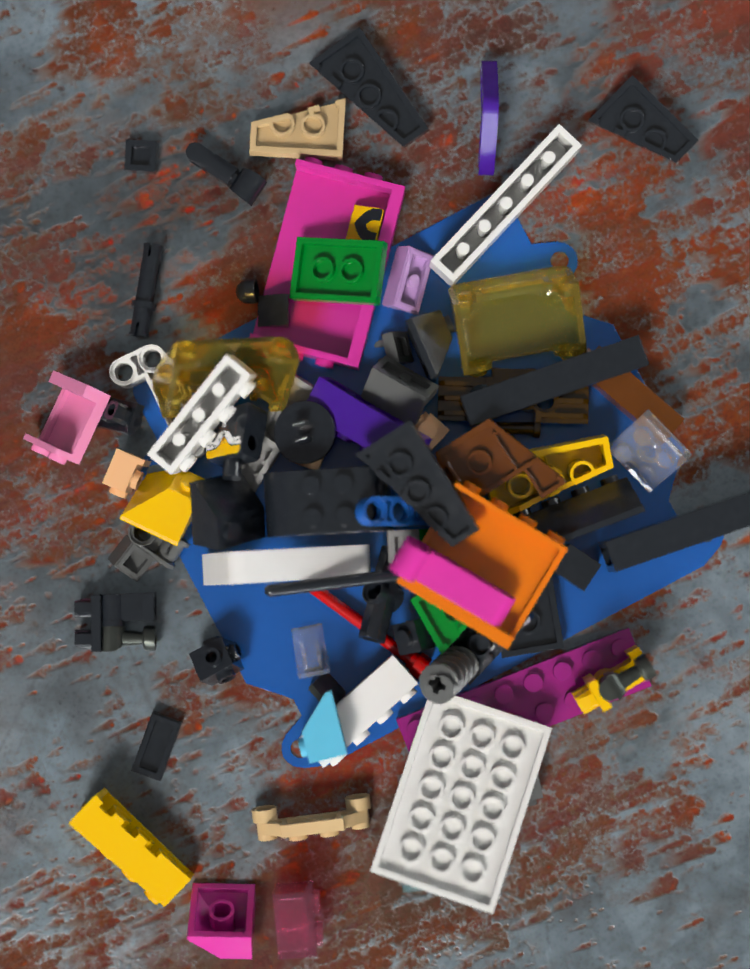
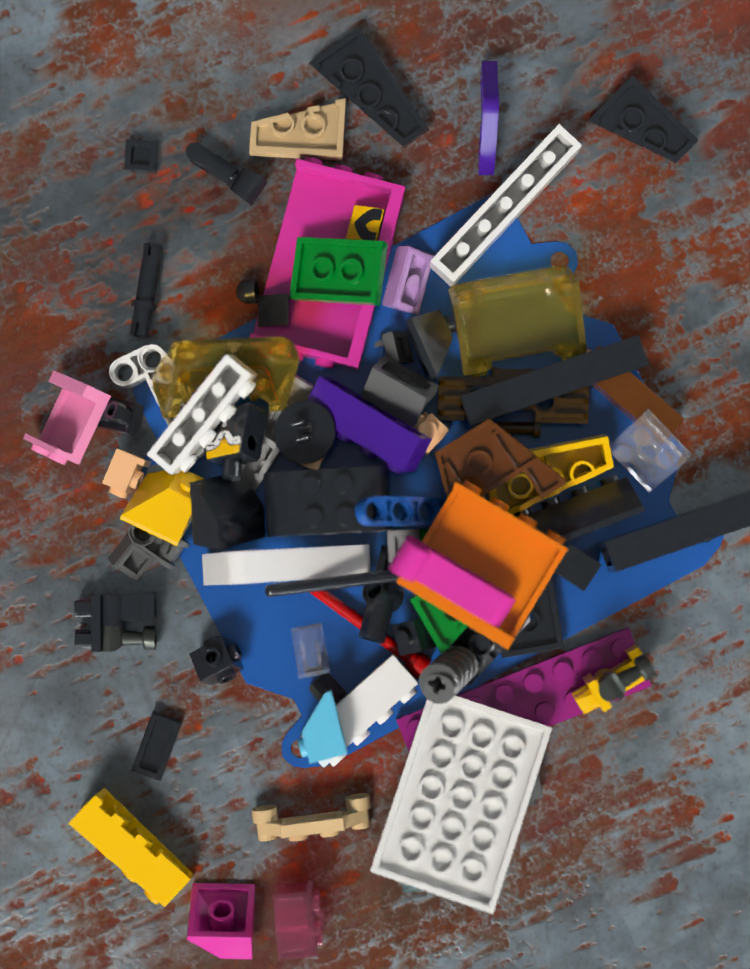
(415, 474): black wing -> none

